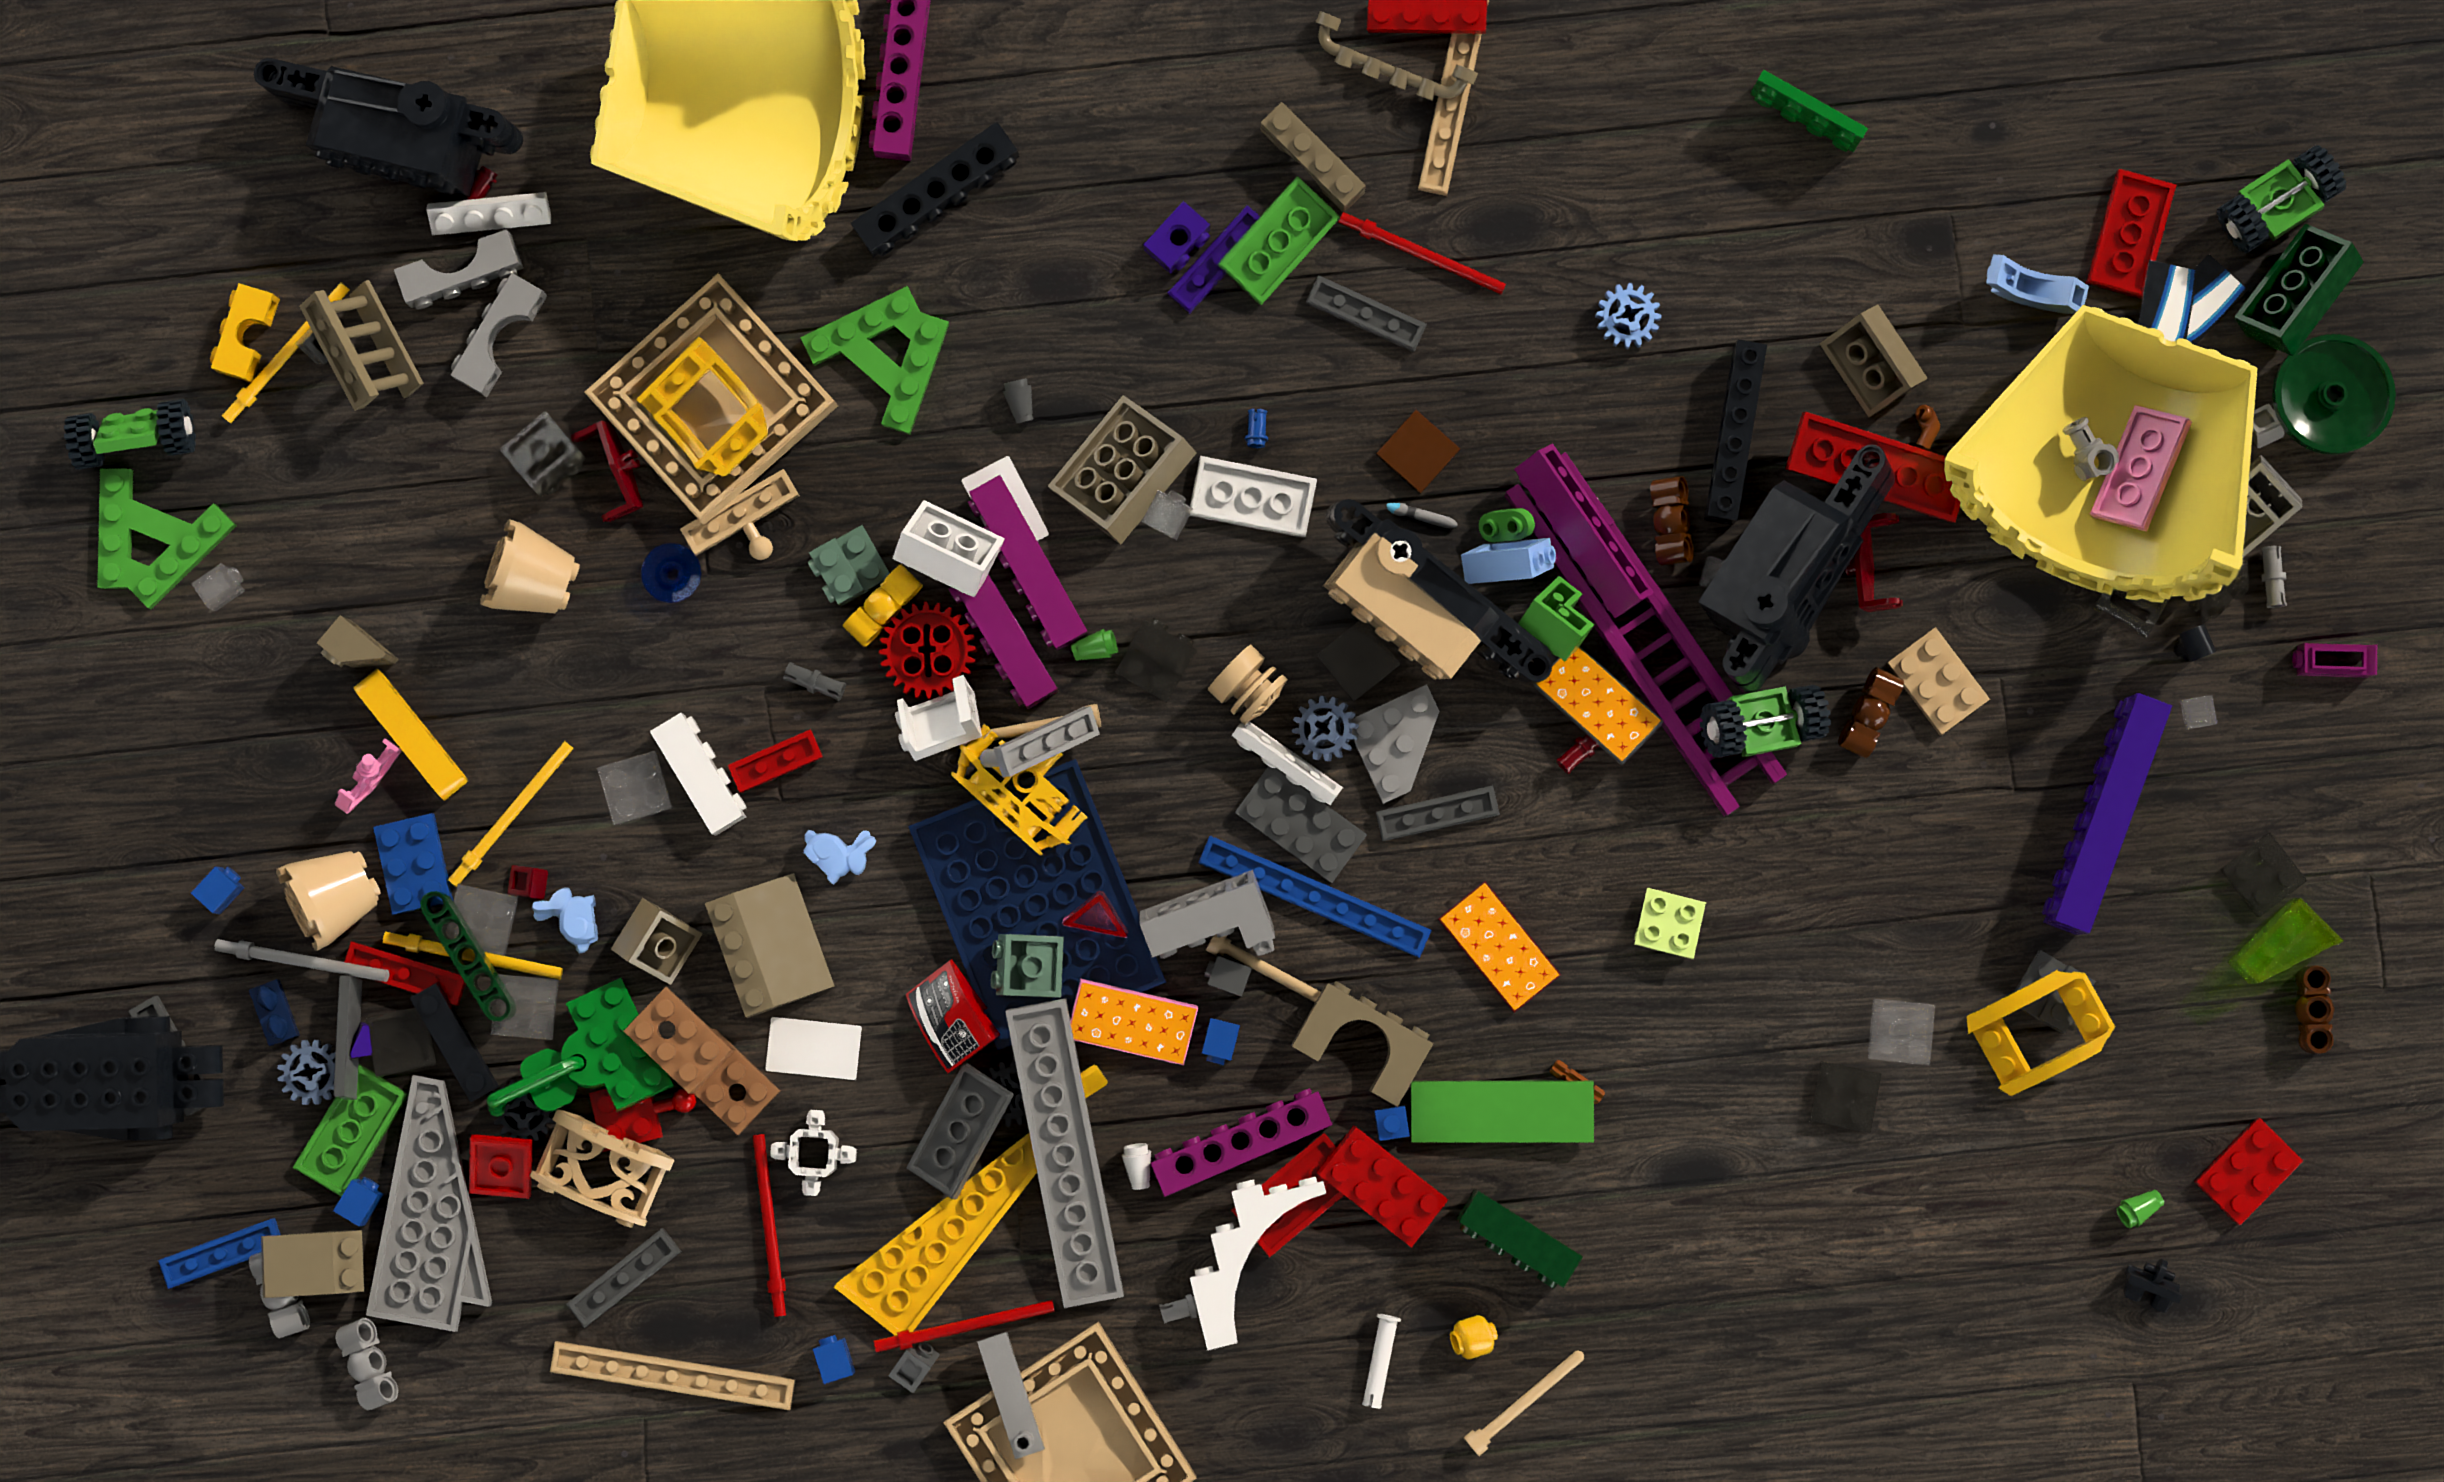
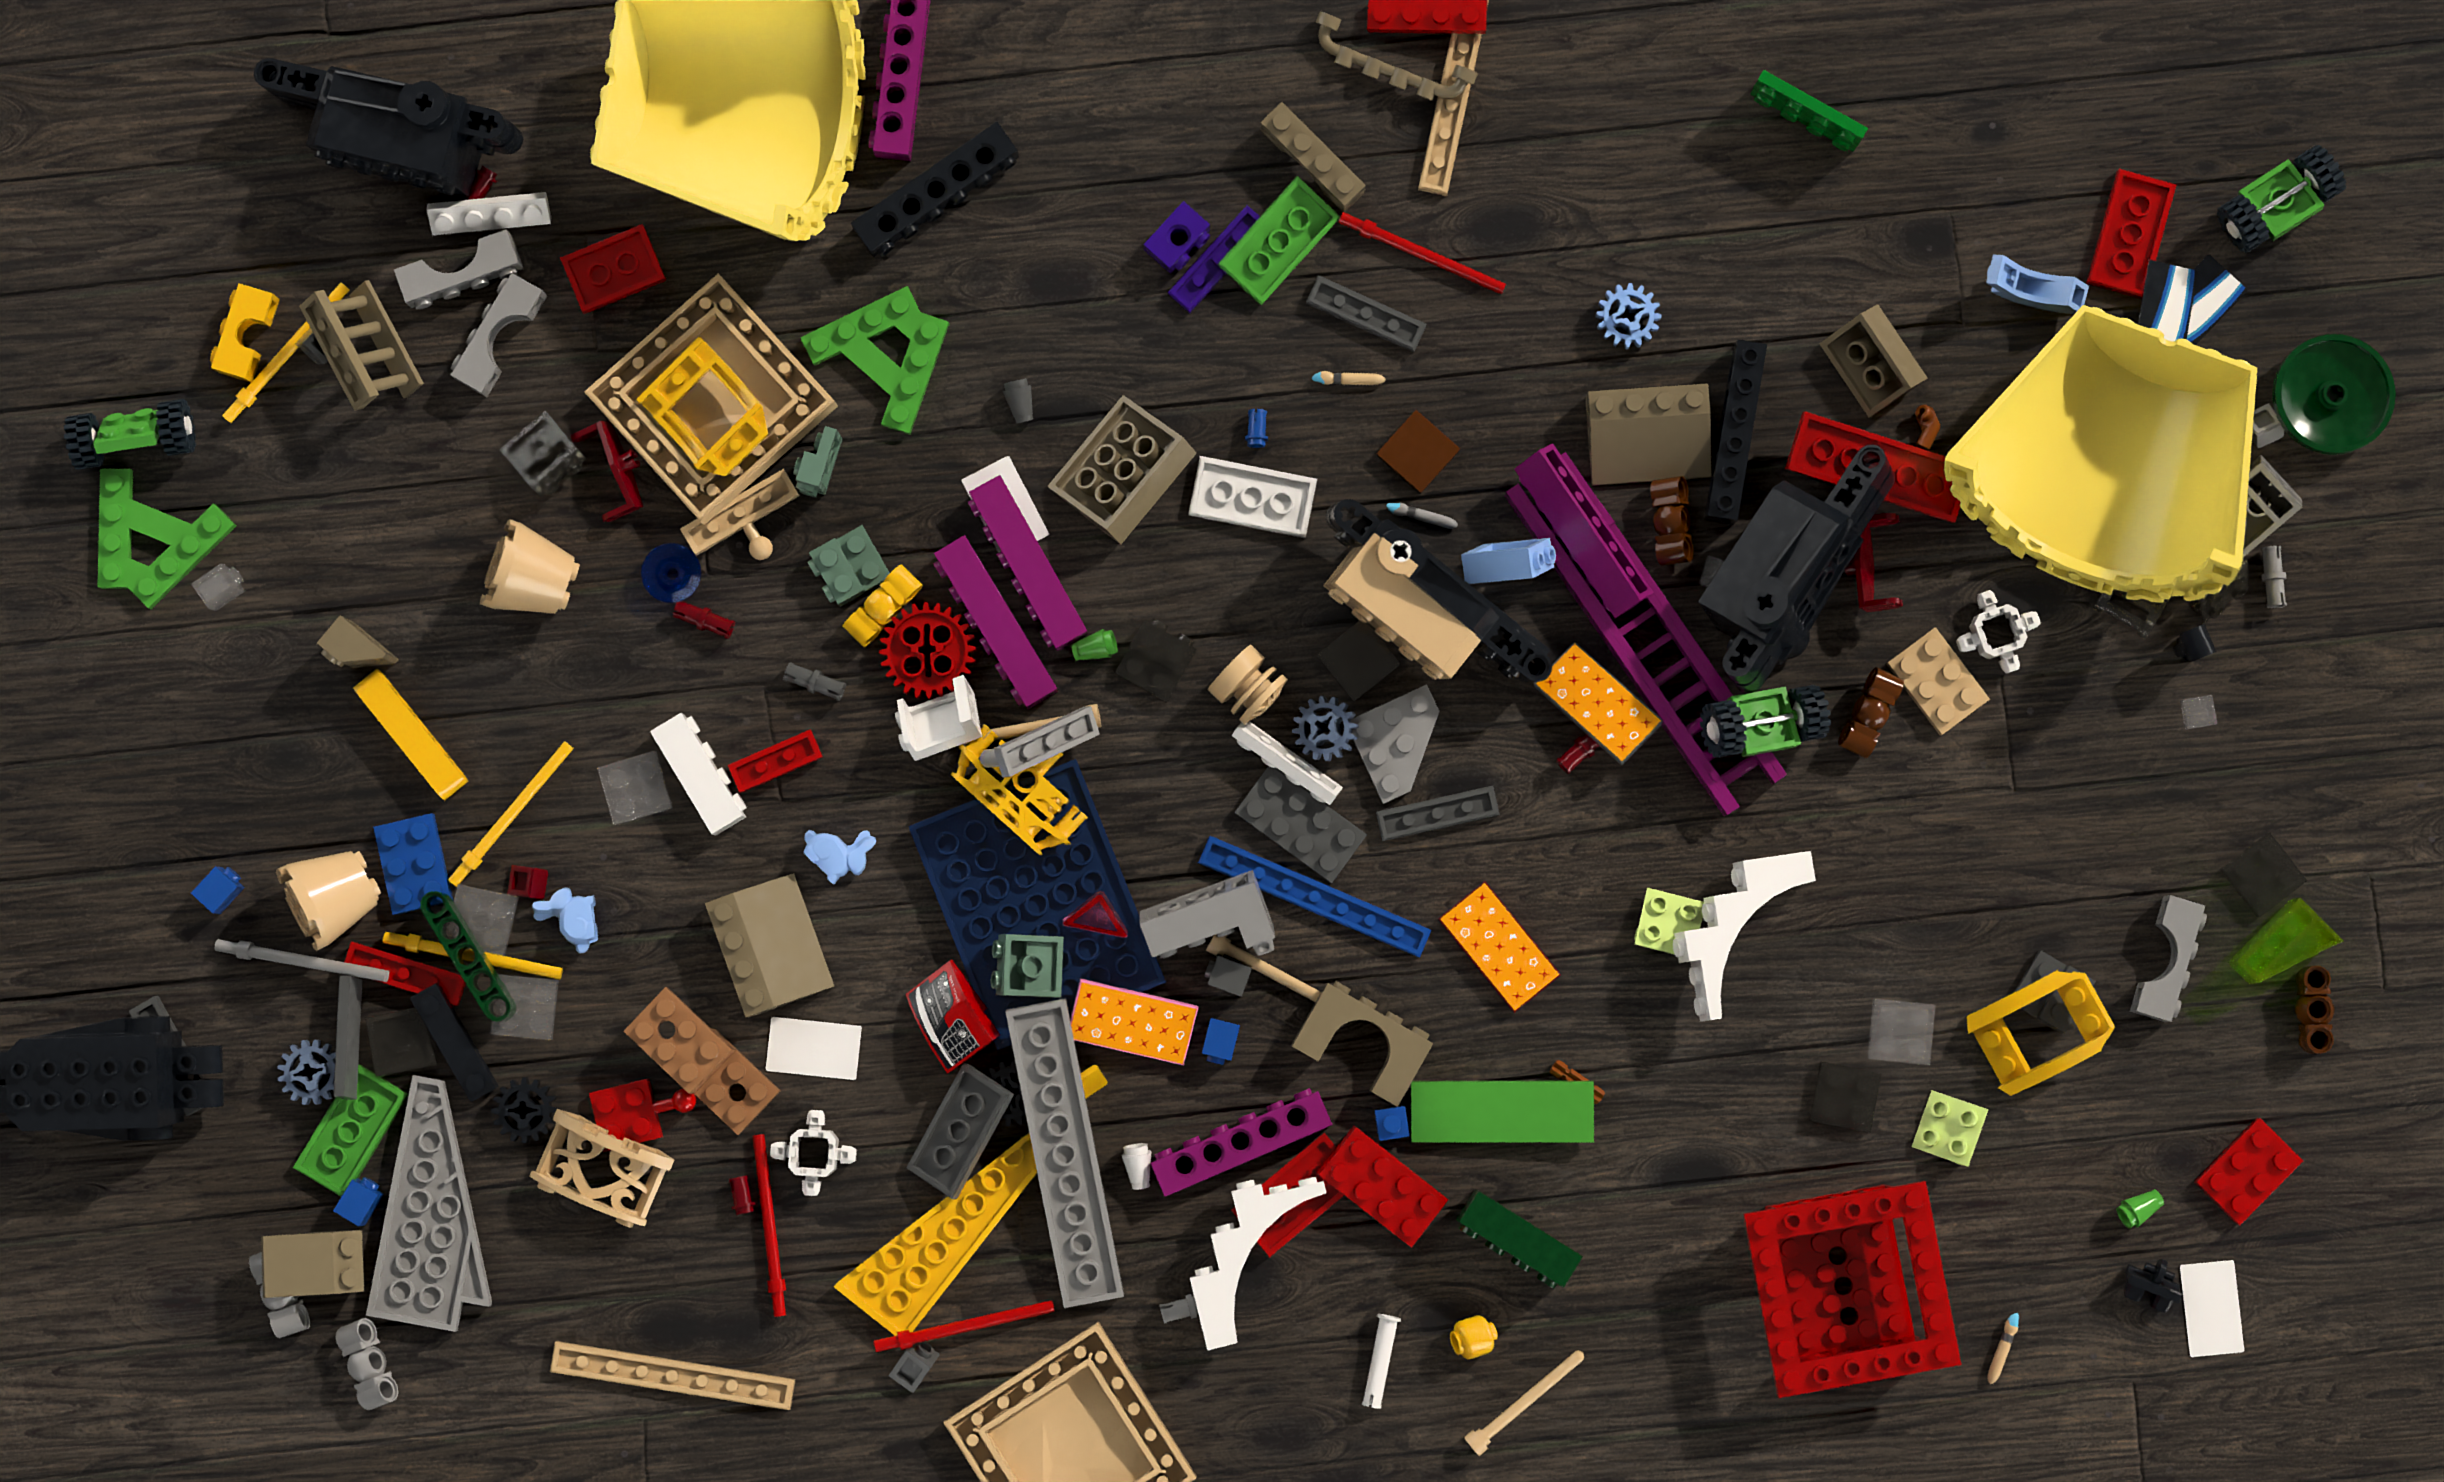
(216, 1254): blue tile -> none
(274, 1012): dark blue tile -> none
(362, 1042): dark purple slope -> none
(368, 775): bright pink piece -> none
(500, 1166): red tile -> none
(609, 1055): green plate -> none
(613, 269): none -> red plate
(623, 1277): dark grey tile -> none
(656, 941): dark tan slope -> none
(704, 619): none -> dark red pin
(741, 1195): none -> dark red pin
(816, 469): none -> sand green plate
(833, 1359): blue brick -> none
(948, 548): white slope -> none
(1011, 1395): light grey piece -> none
(1168, 513): clear brick -> none
(1348, 378): none -> tan piece
(1504, 525): bright green plate -> none
(1555, 621): bright green brick -> none
(1649, 434): none -> dark tan slope
(1726, 914): none -> white arch
(1802, 1309): none -> red plate
(1950, 1128): none -> yellowish green hinge
(1987, 602): none -> white piece
(2003, 1348): none -> tan piece
(2088, 448): light grey connector -> none
(2106, 813): dark purple brick -> none
(2144, 466): bright pink tile -> none
(2180, 923): none -> light grey arch
(2212, 1308): none -> white sticker
(2299, 289): dark green brick -> none
(2304, 660): magenta window -> none

